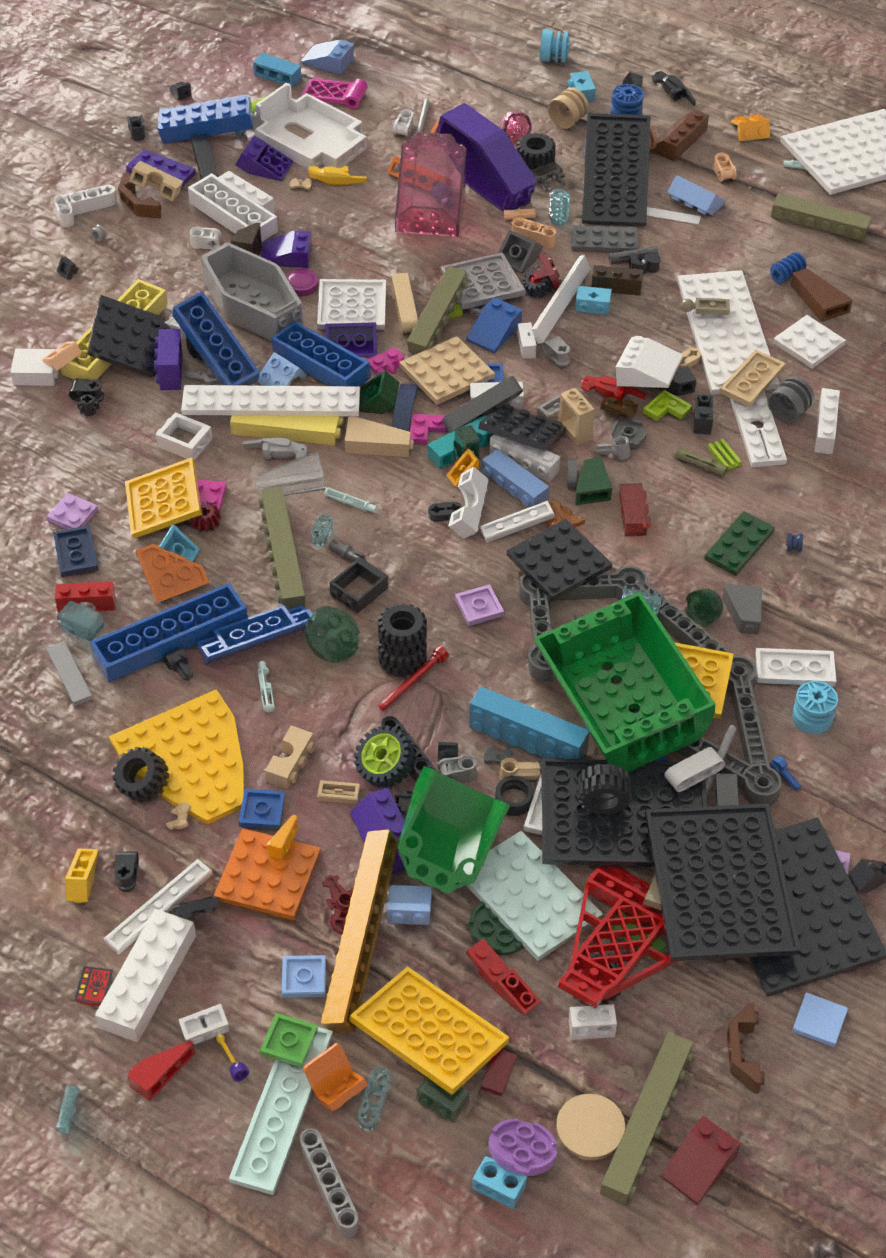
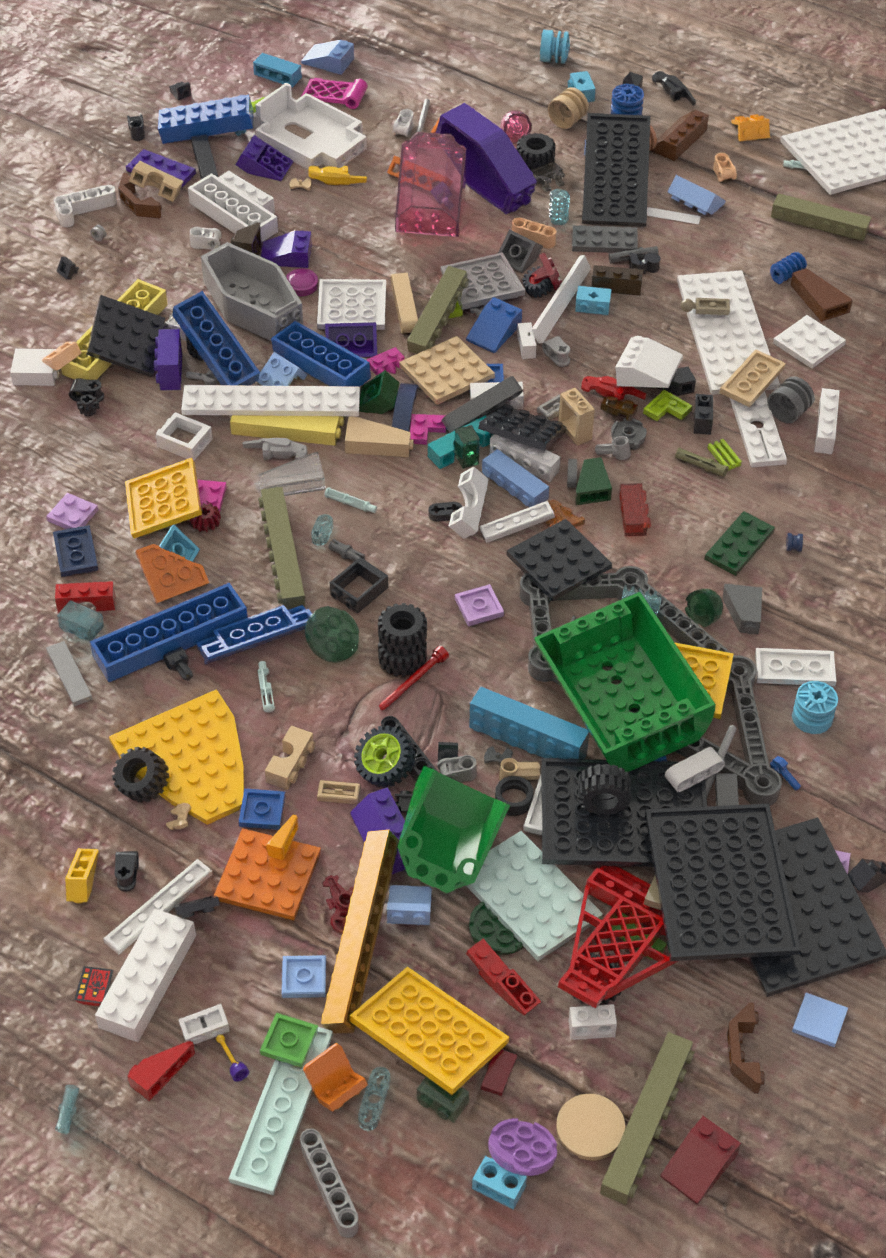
(466, 462): light orange slope -> none
(519, 213): light nougat axle -> none
(690, 357): tan beam -> none

